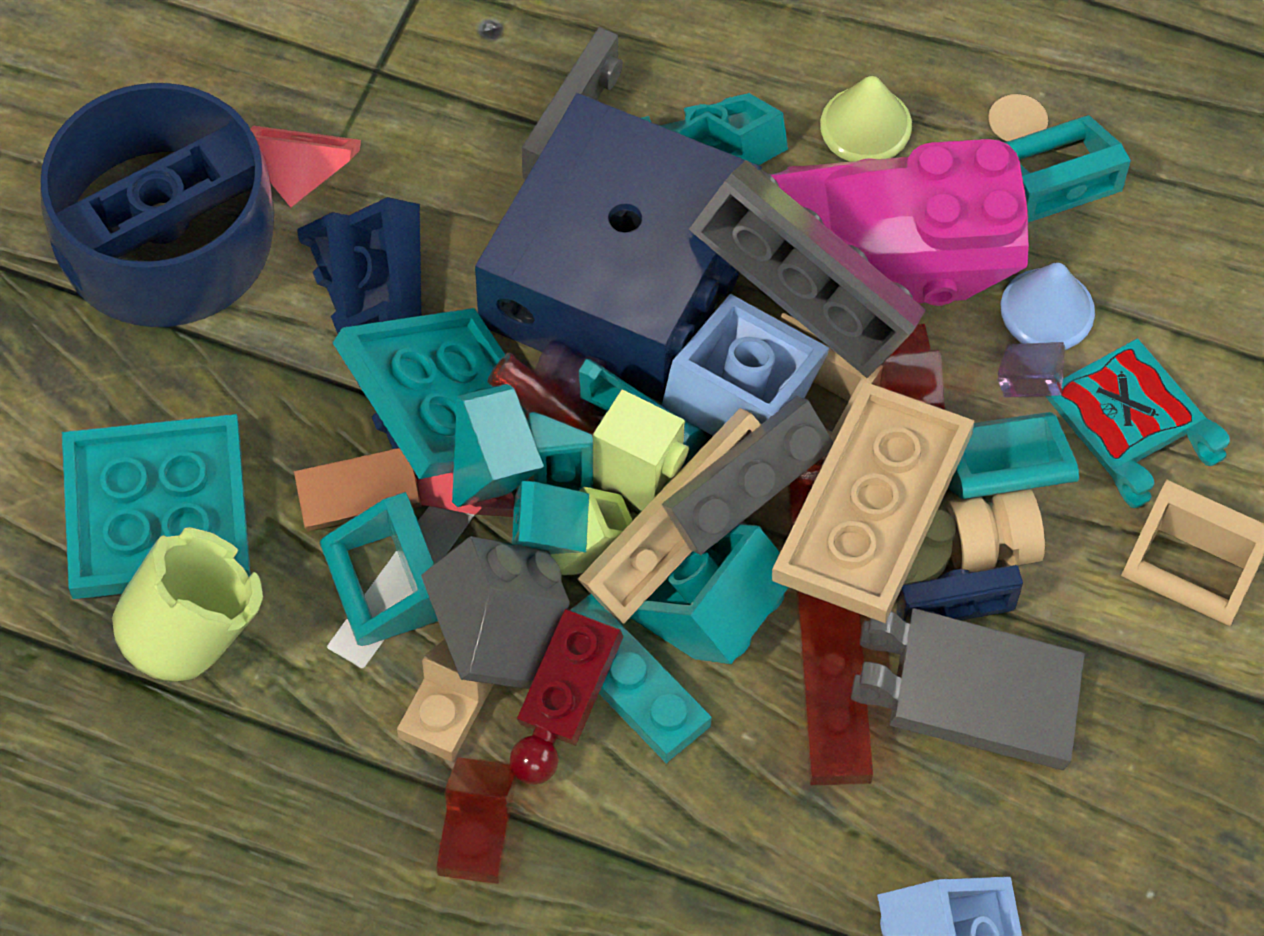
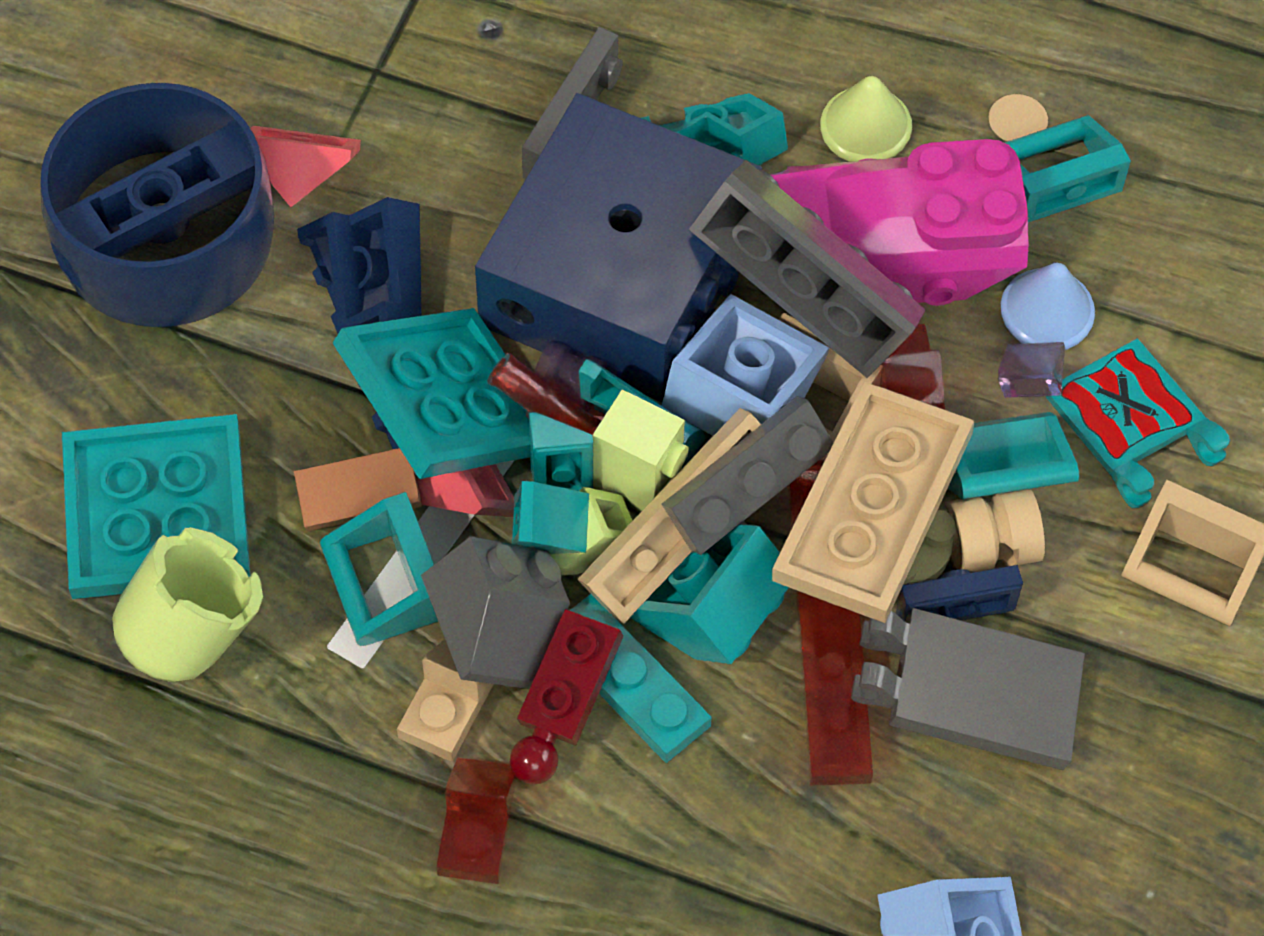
(491, 446): slope -> none

